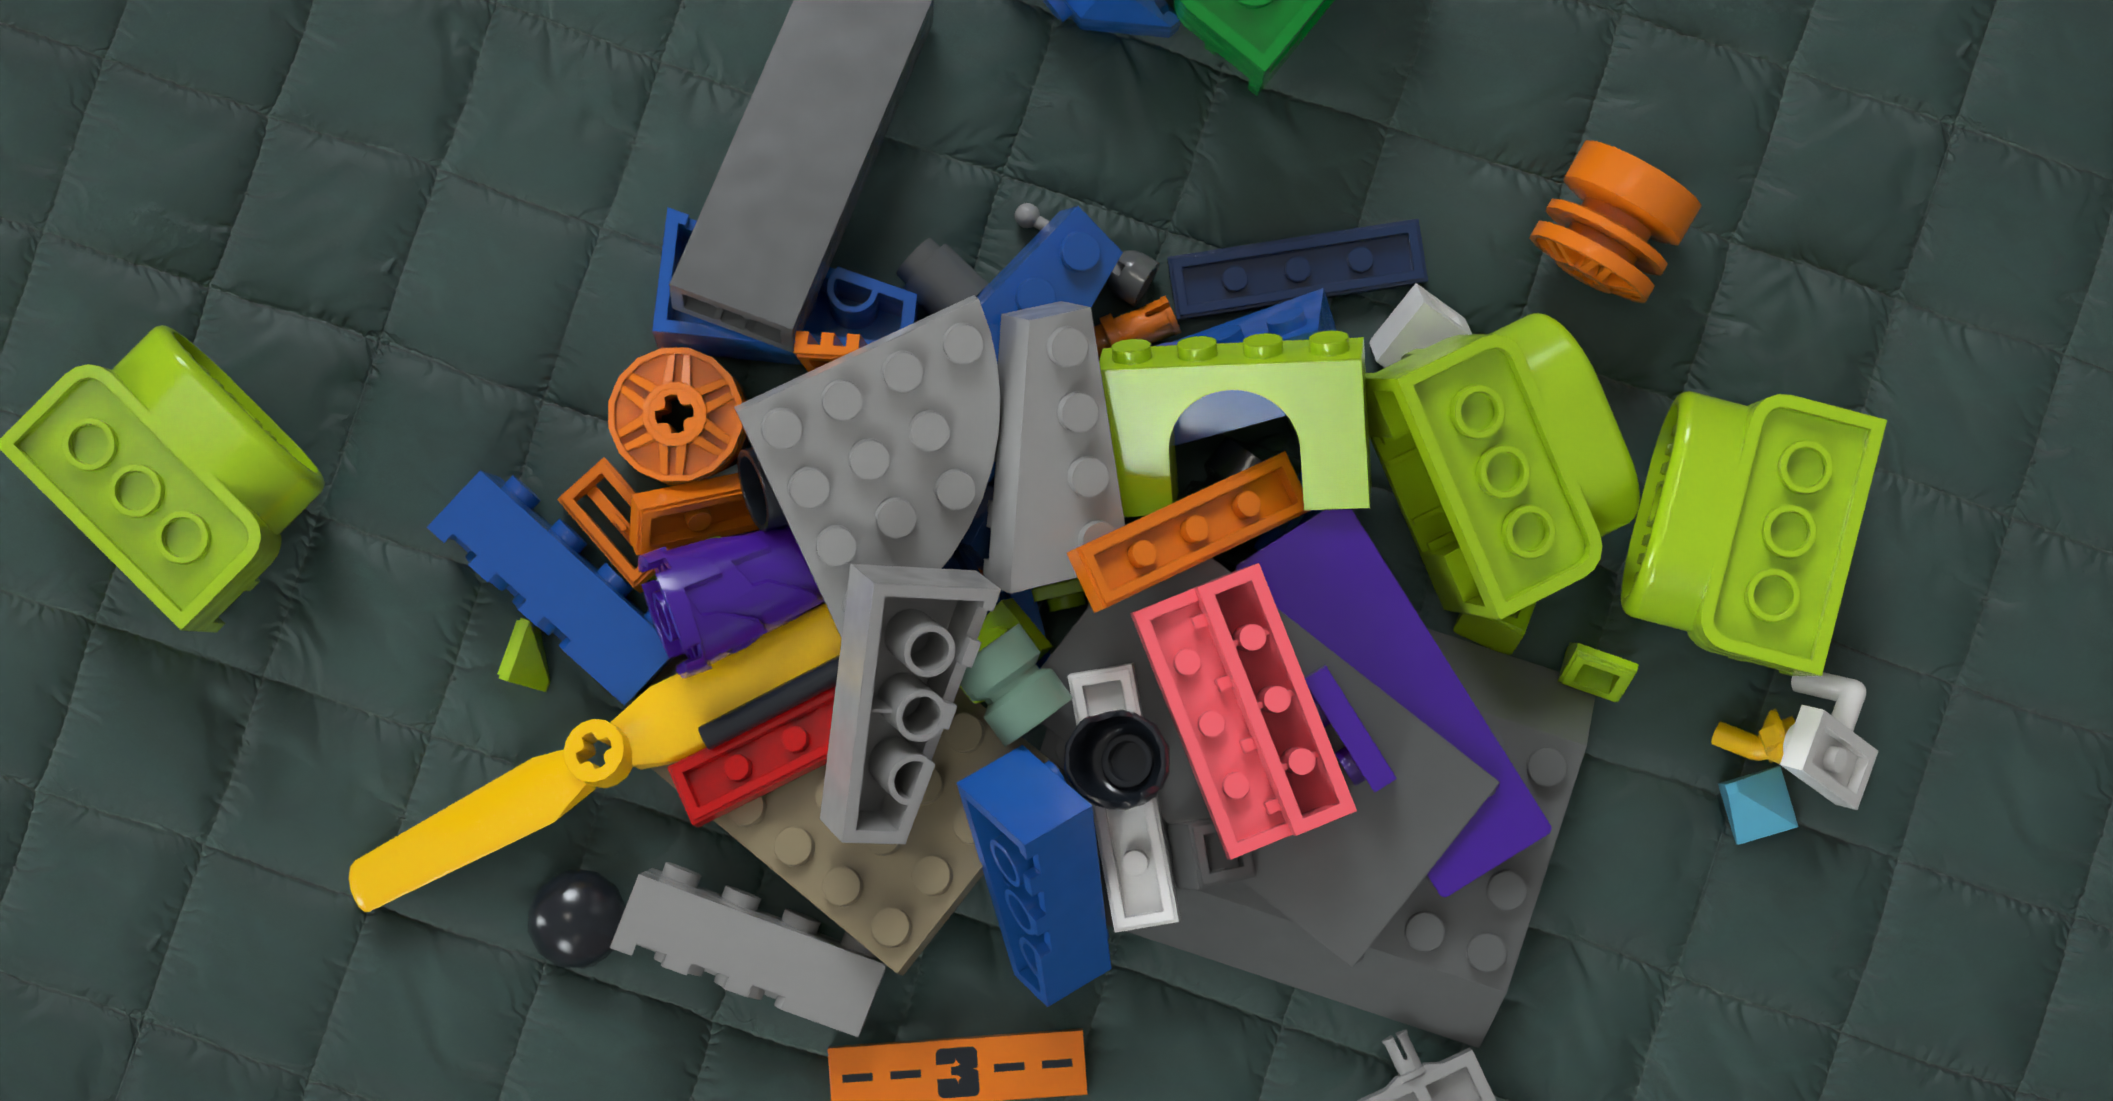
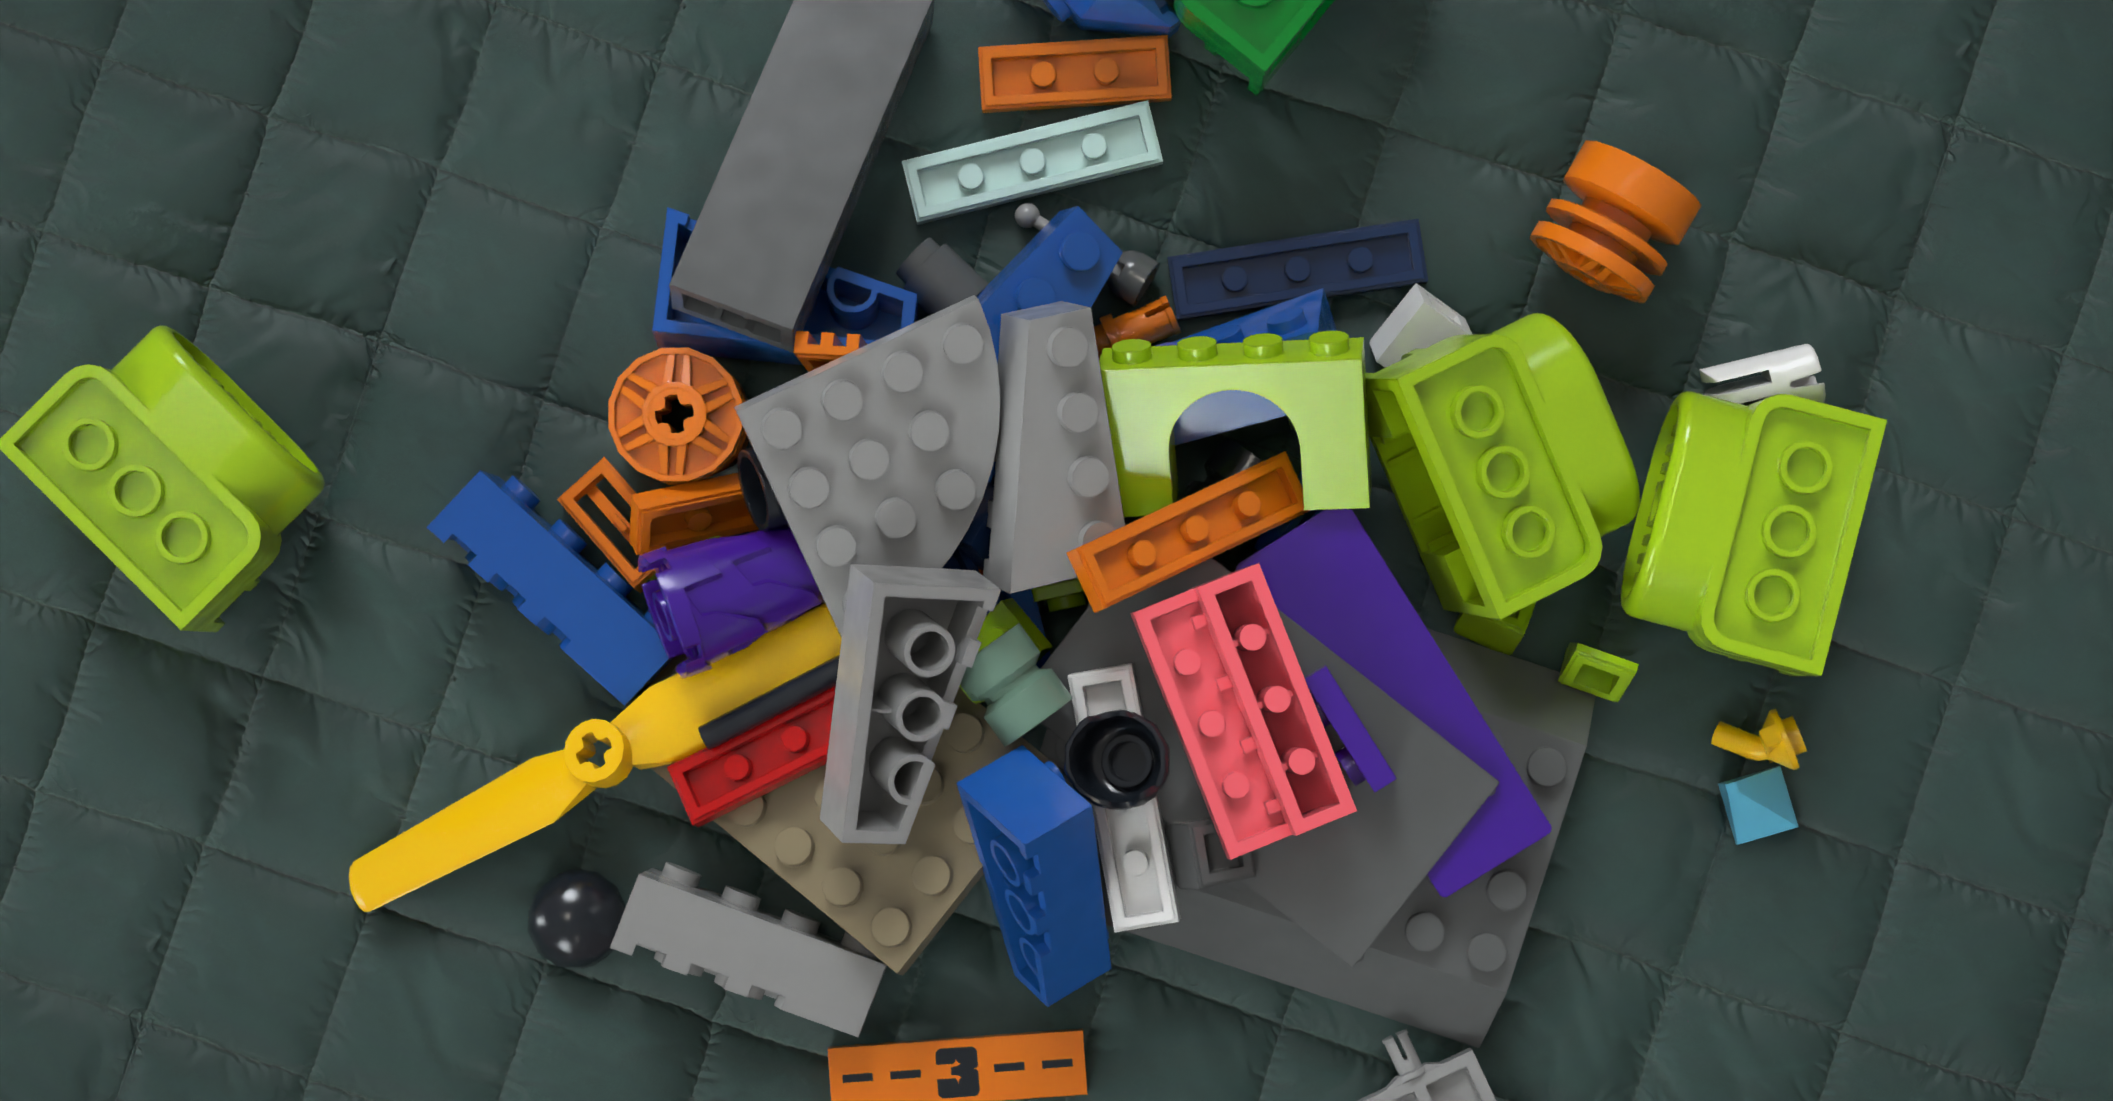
(525, 658): lime slope -> none
(1032, 162): none -> light aqua tile
(1074, 73): none -> orange tile
(1782, 372): none -> white arm
(1824, 747): white plate -> none

